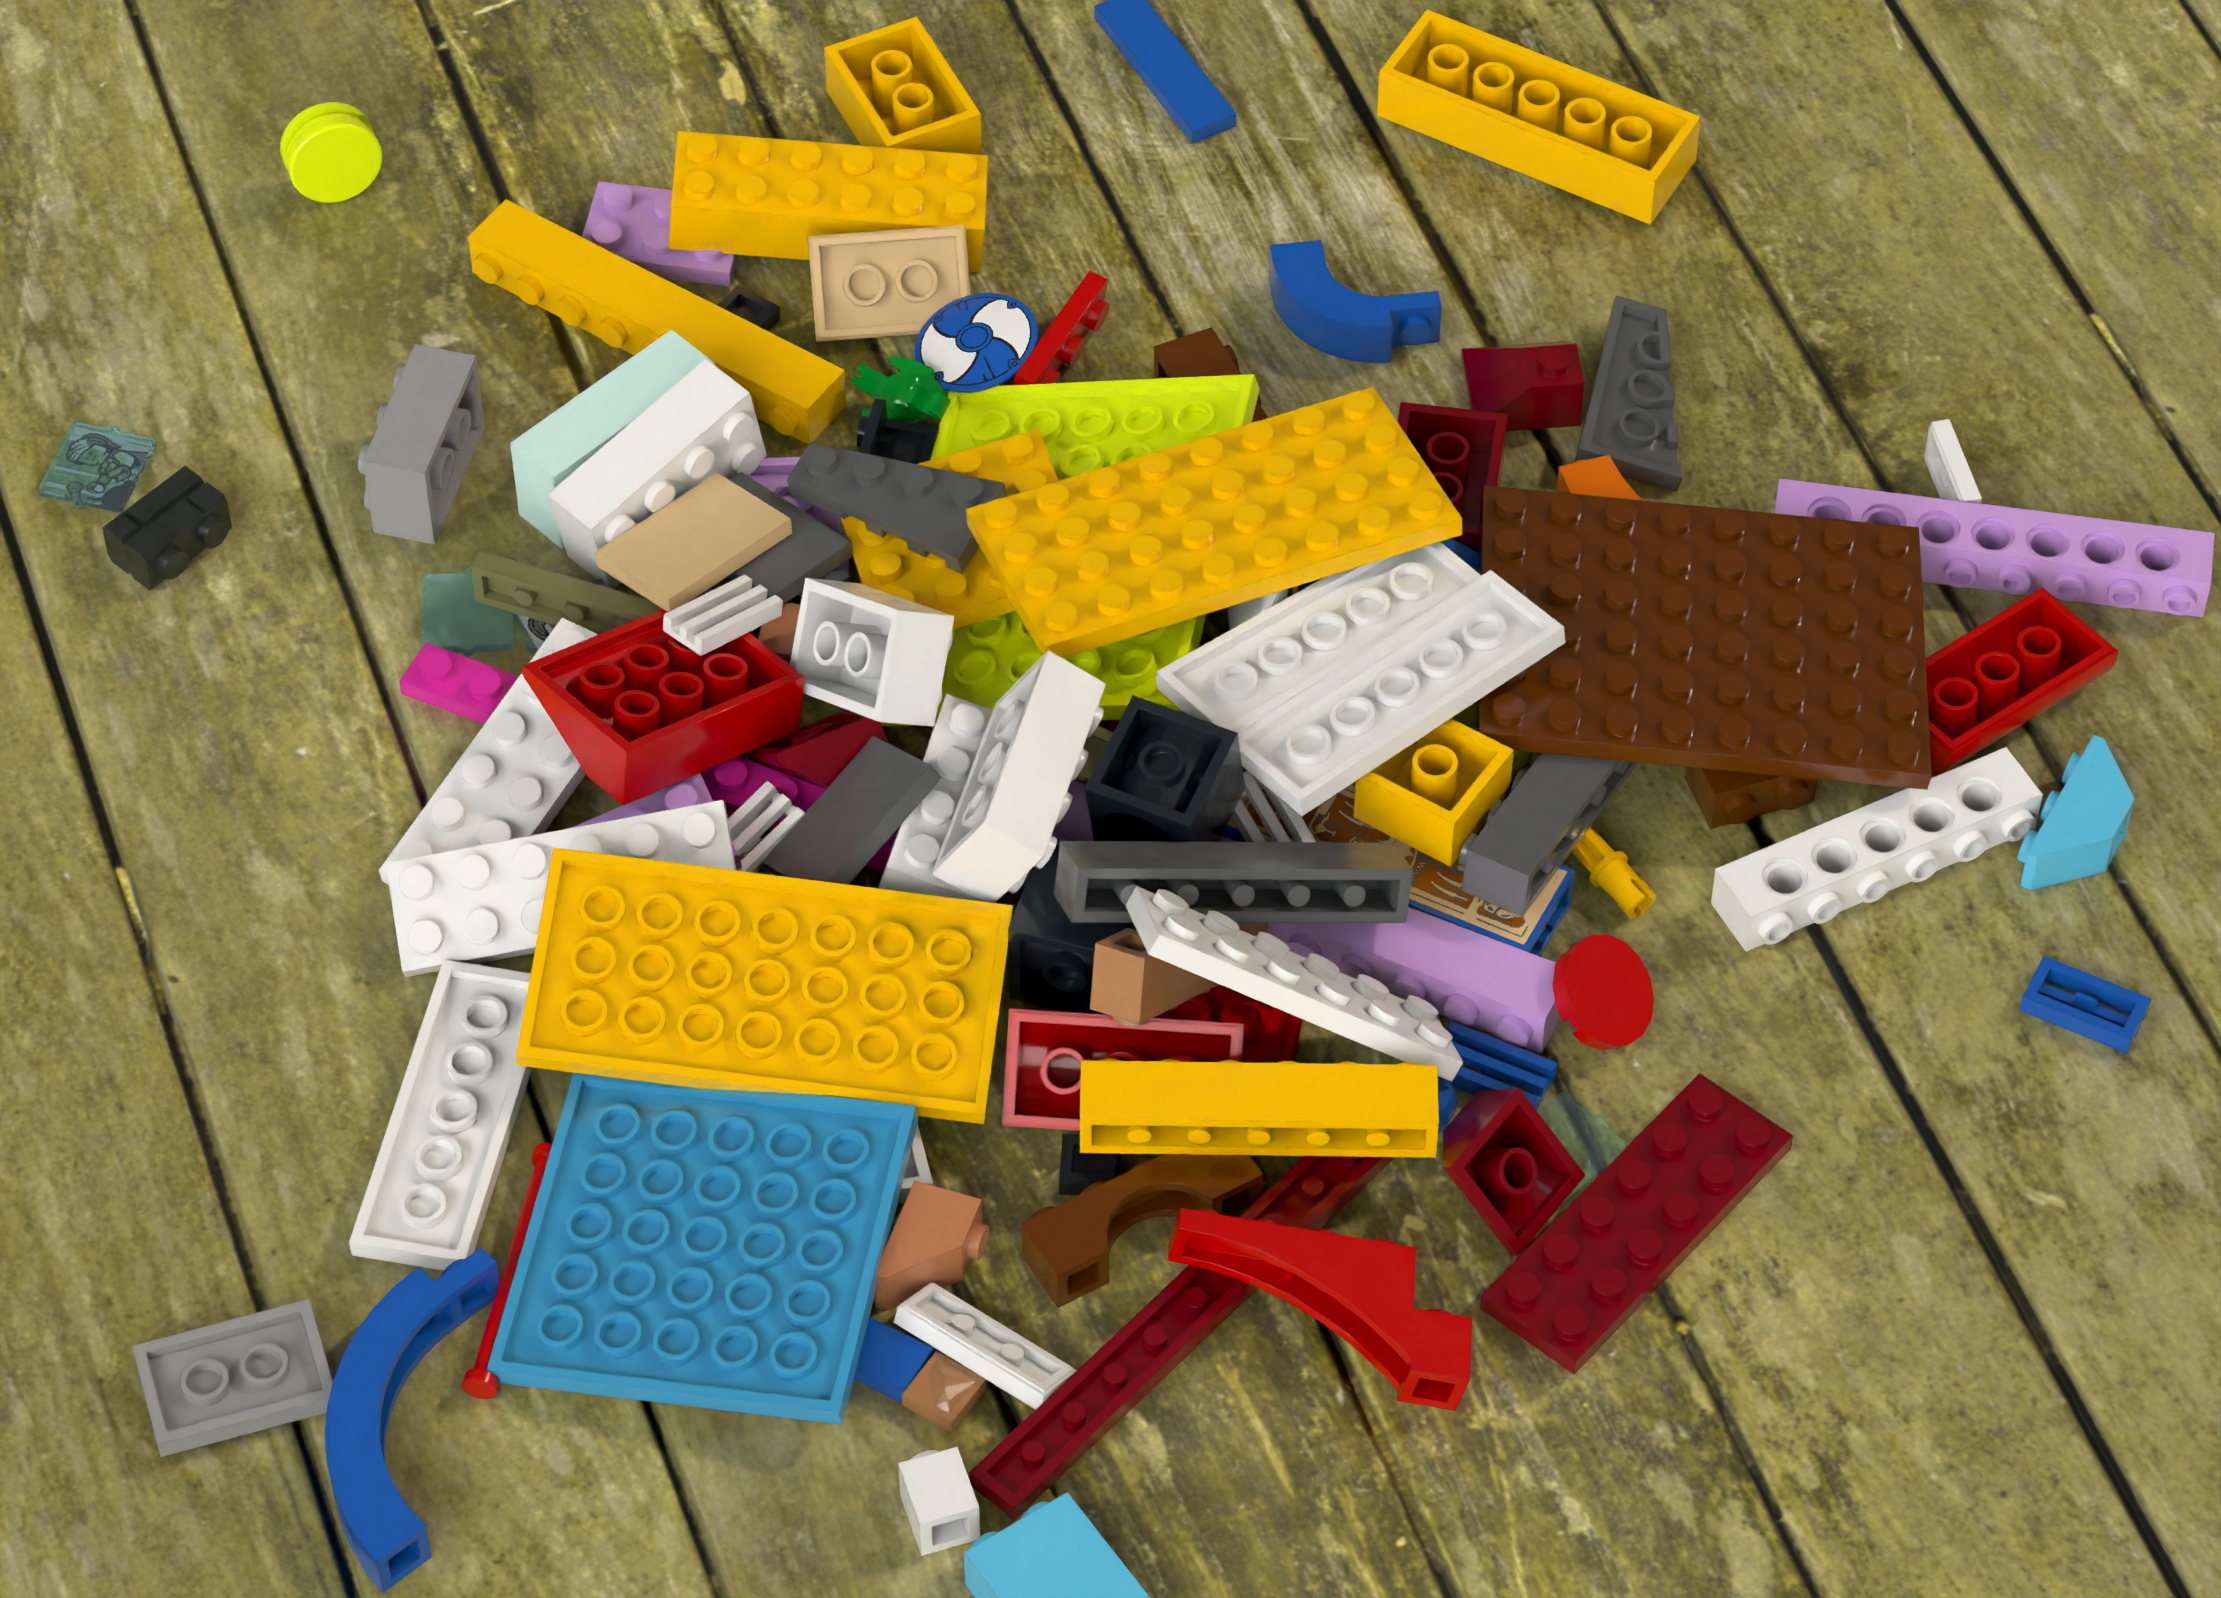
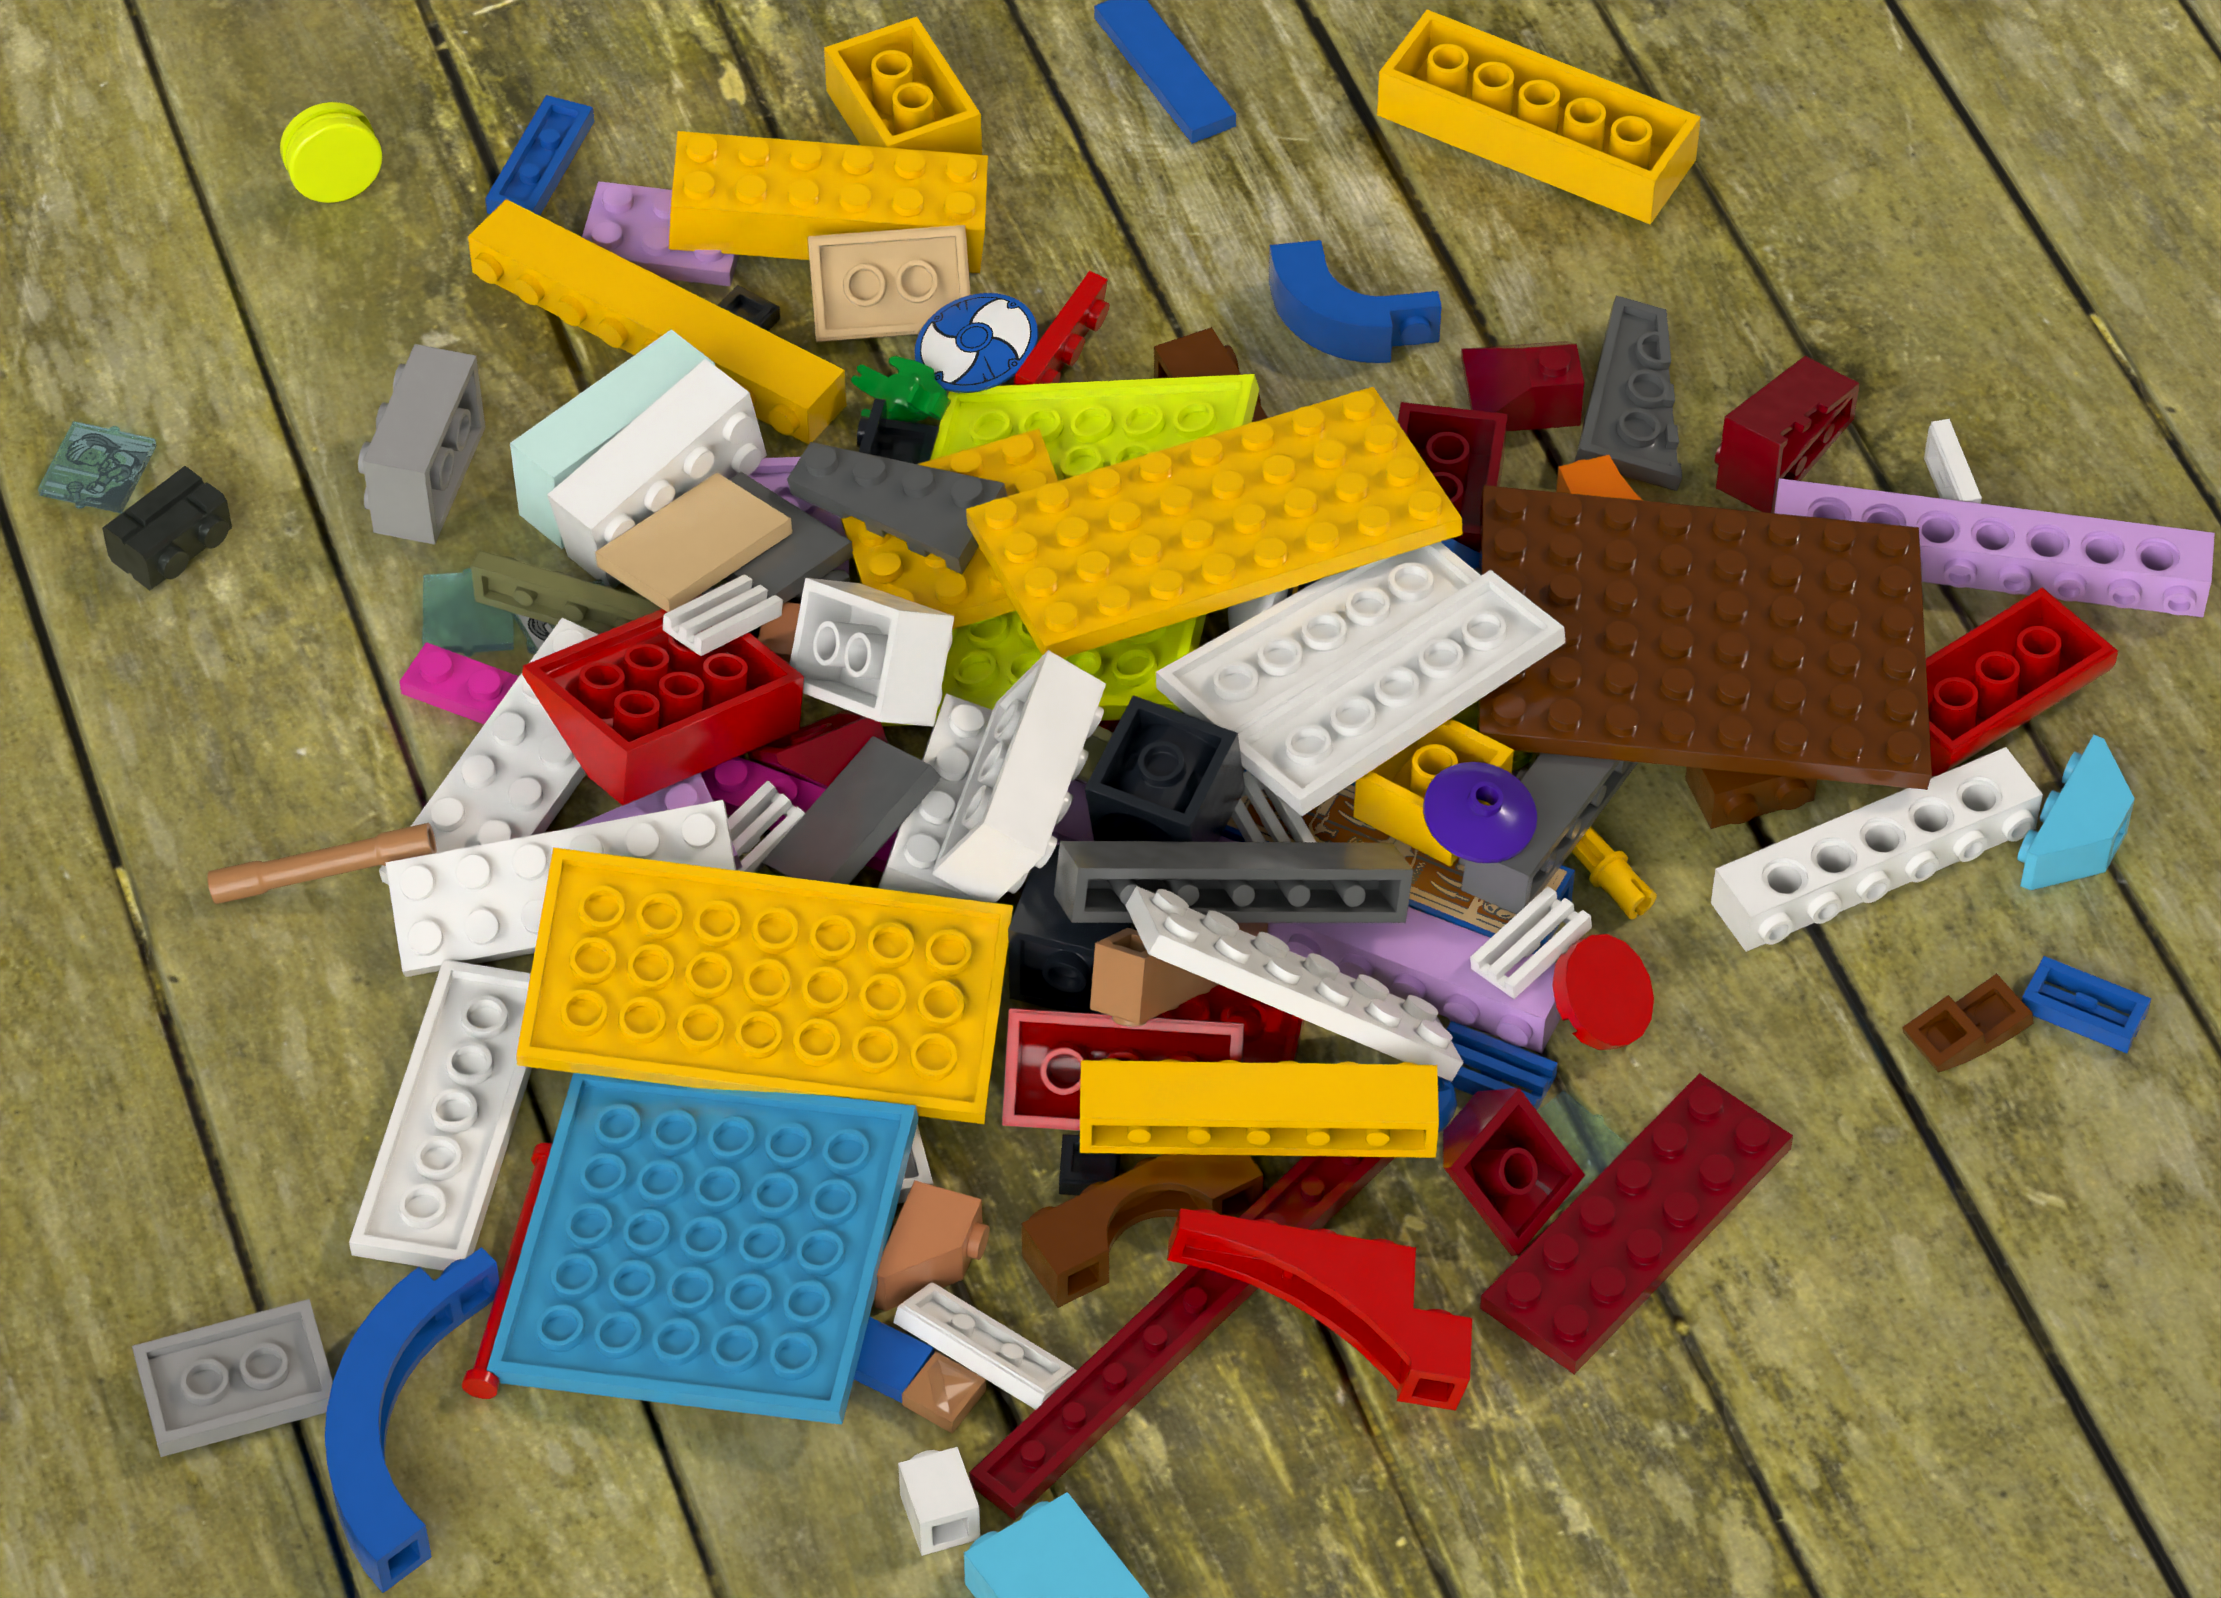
(259, 877): none -> medium nougat piece
(542, 155): none -> blue plate
(1474, 829): none -> dark purple dish
(1523, 936): none -> white tile
(1783, 431): none -> dark red wedge
(1970, 1027): none -> reddish brown slope

